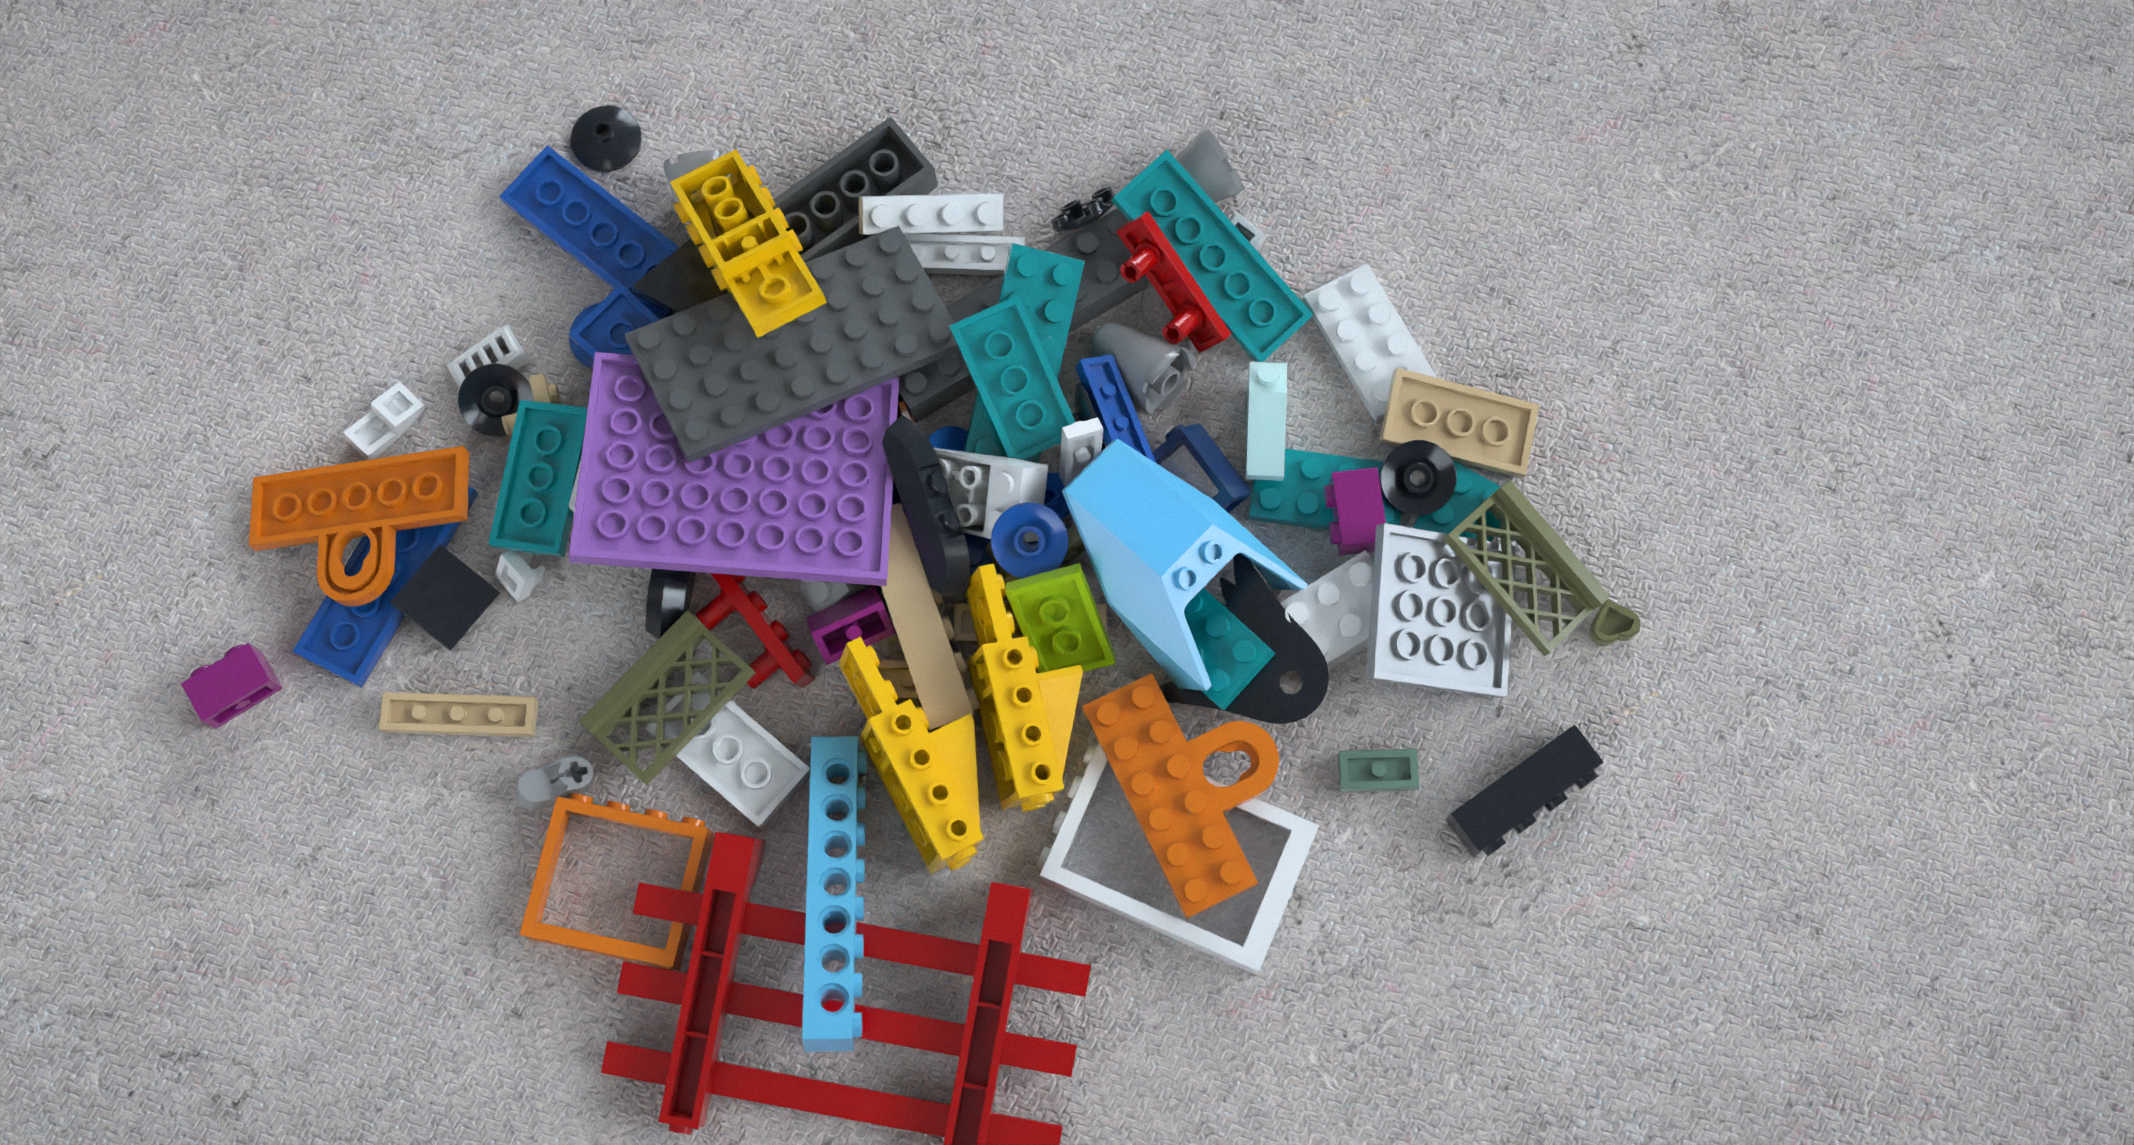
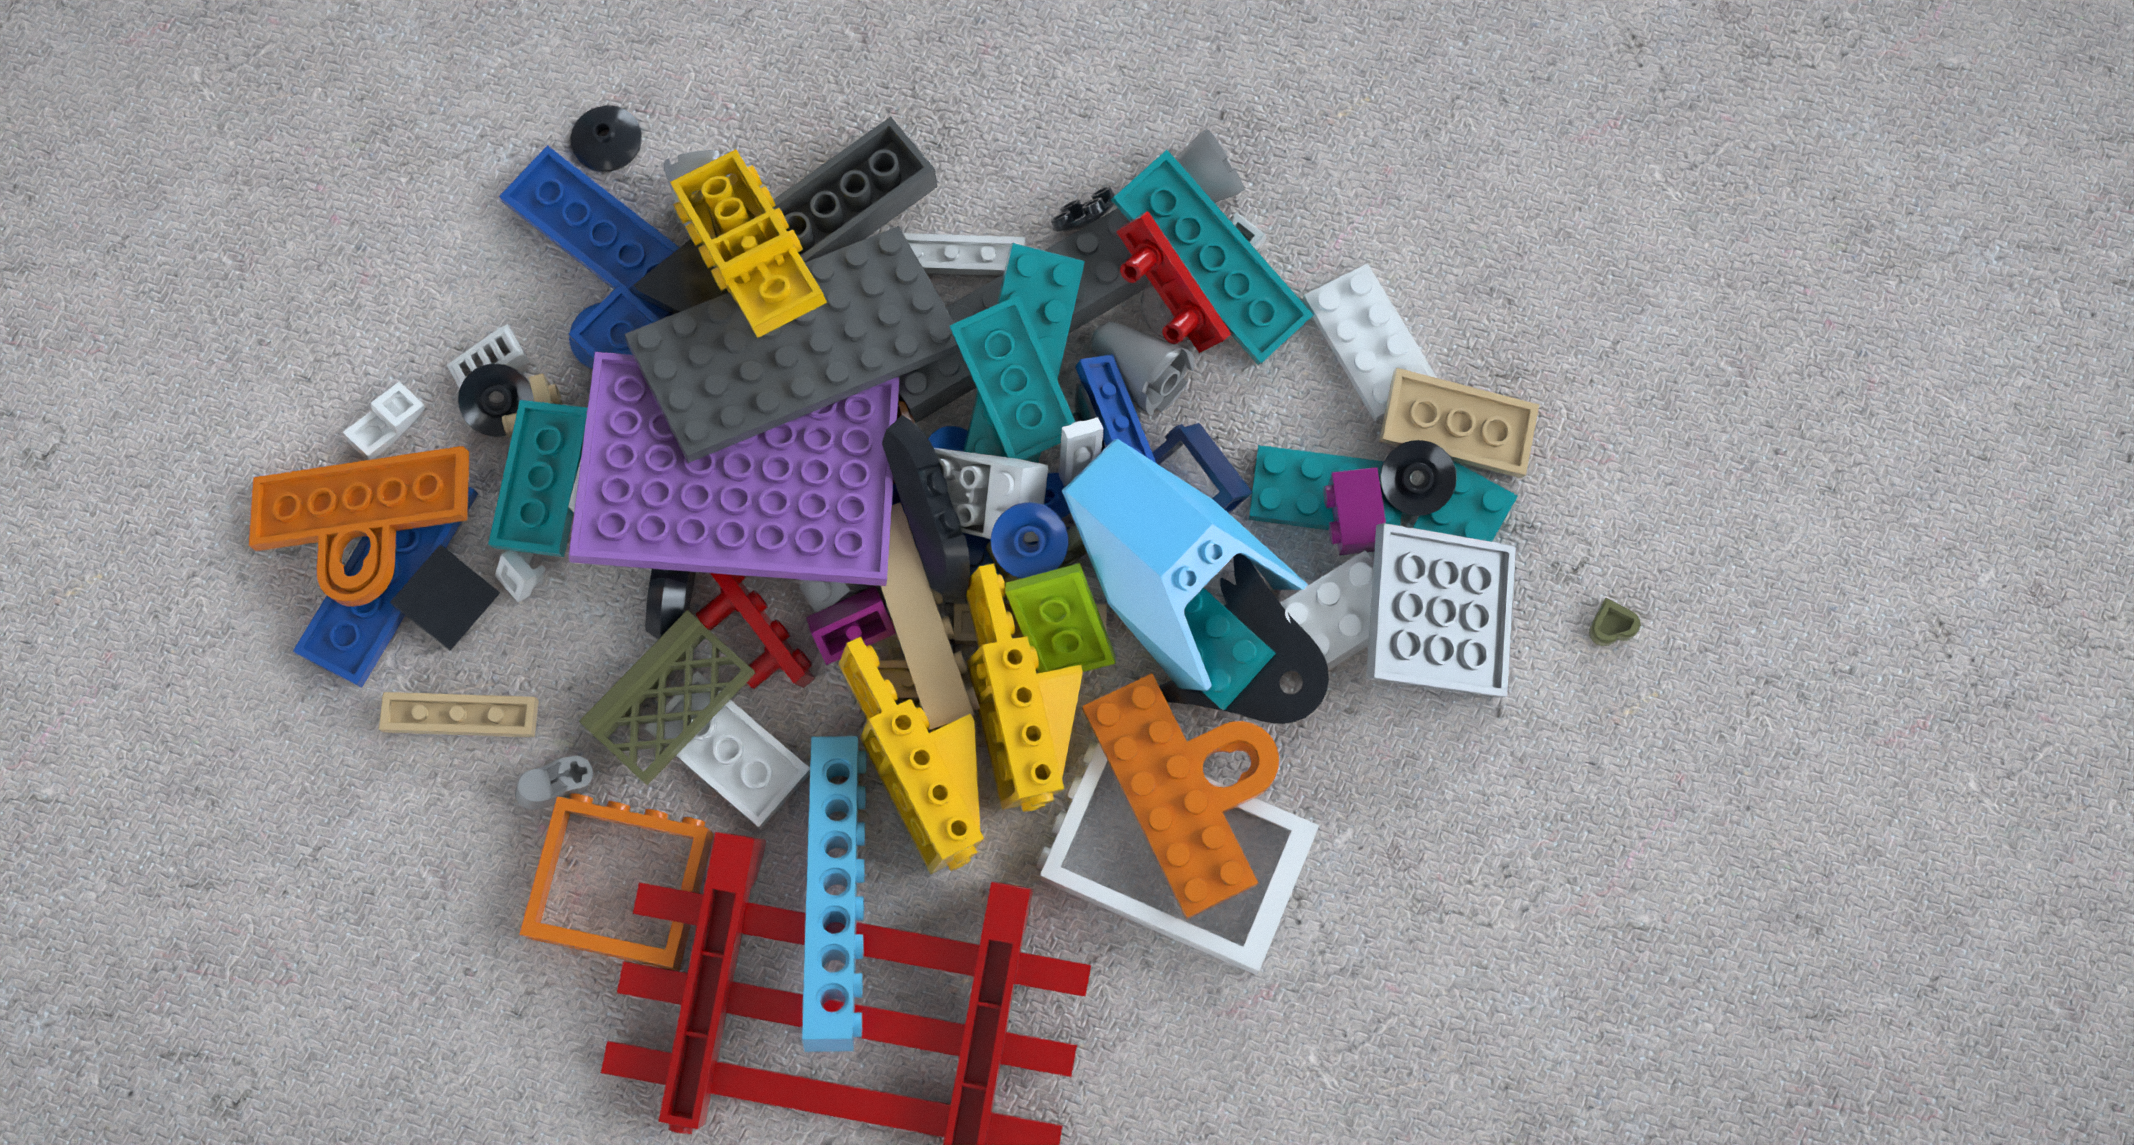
(231, 685): magenta brick -> none
(931, 213): white plate -> none
(1266, 421): light aqua slope -> none
(1378, 770): sand green plate -> none
(1524, 791): black brick -> none
(1542, 551): olive fence -> none

